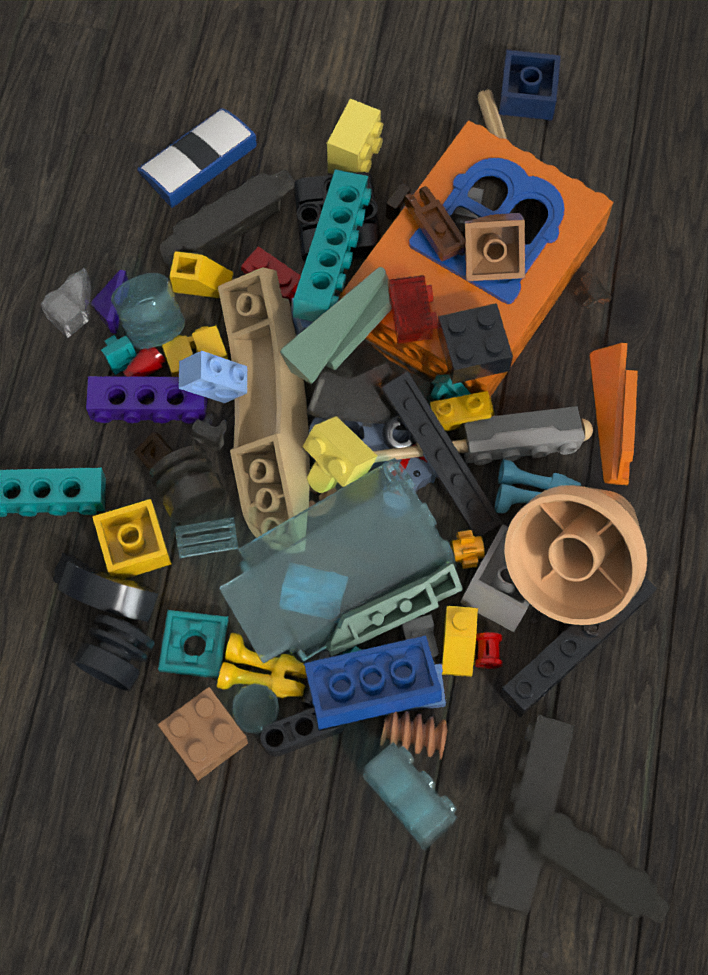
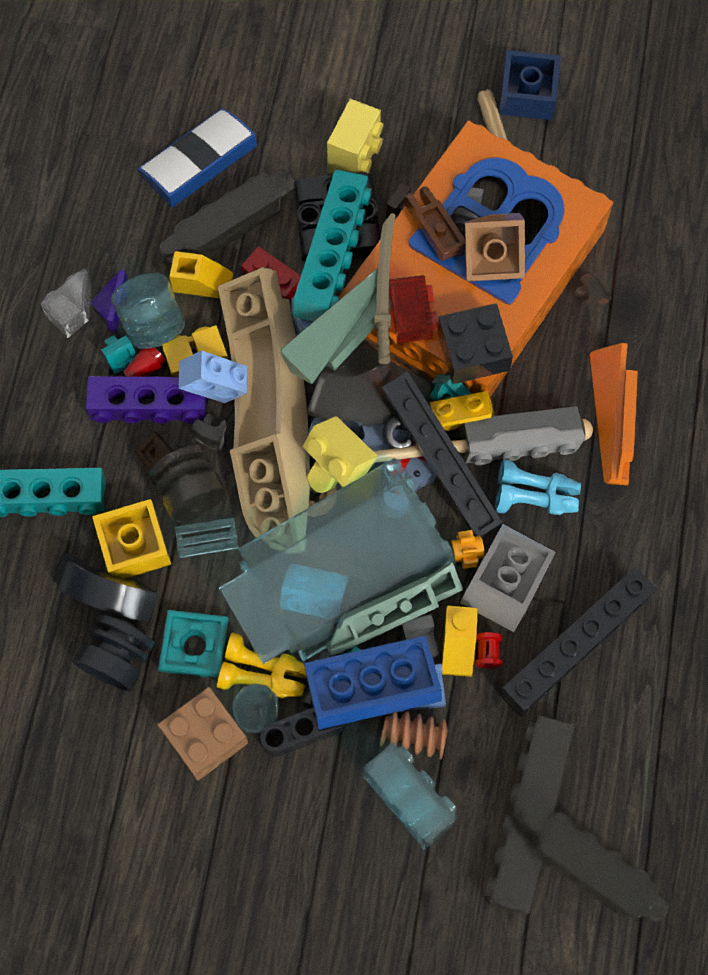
(382, 319): none -> dark tan sword
(576, 553): light nougat cone -> none

